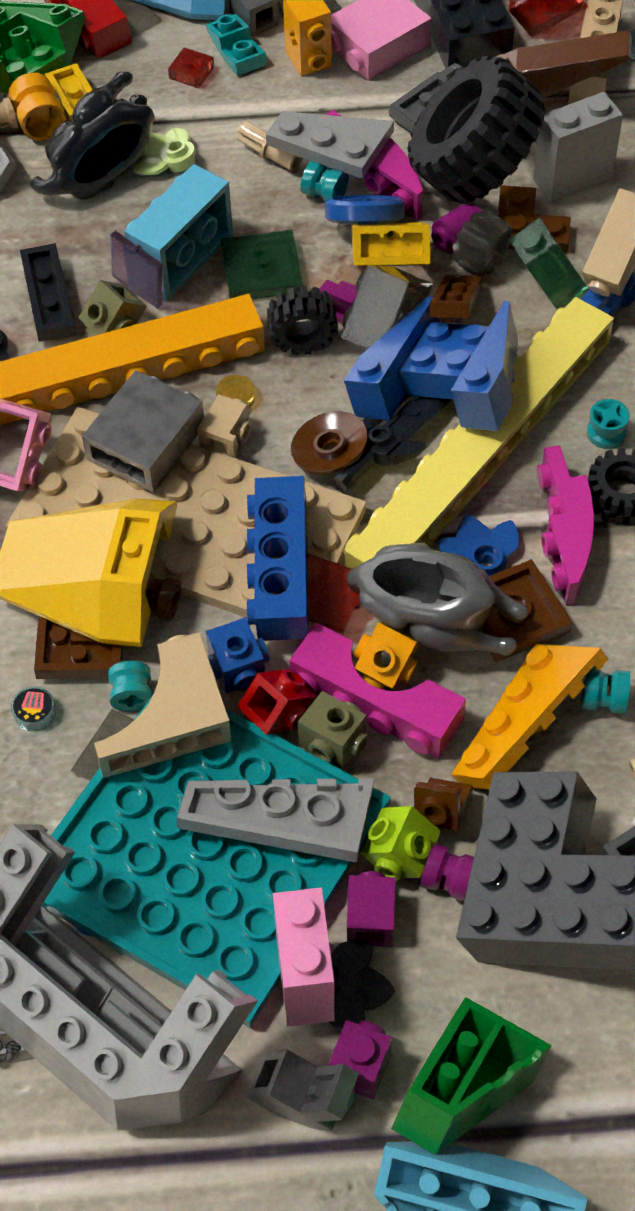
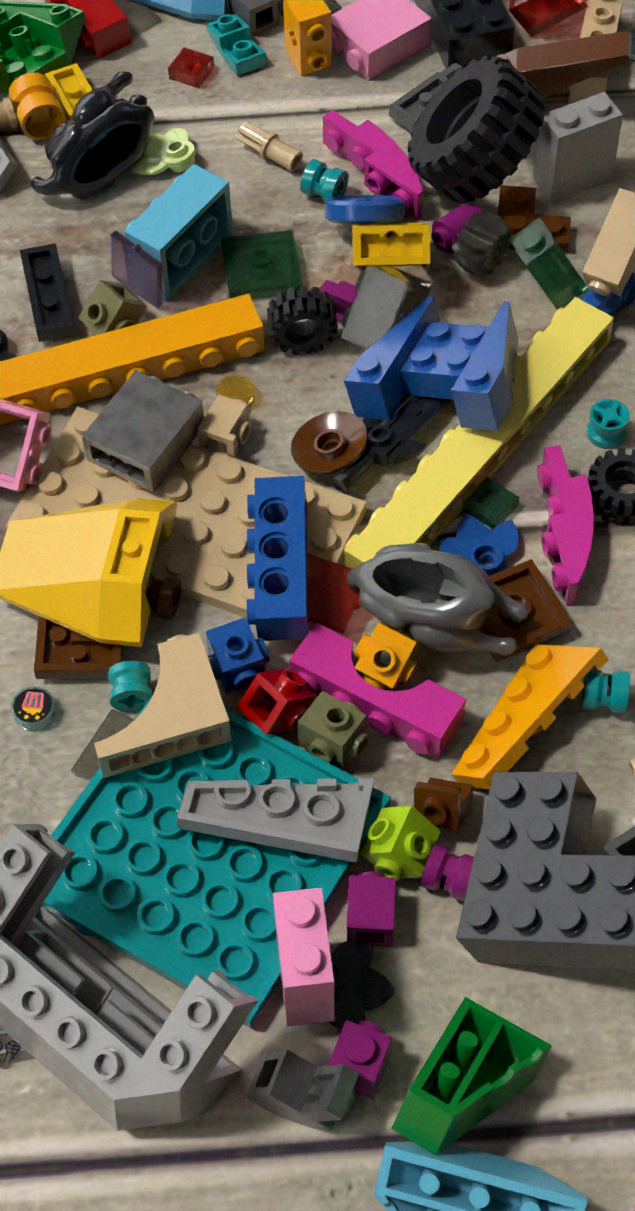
(331, 140): light grey wing -> none
(455, 298): reddish brown plate -> none
(490, 503): none -> clear green tile

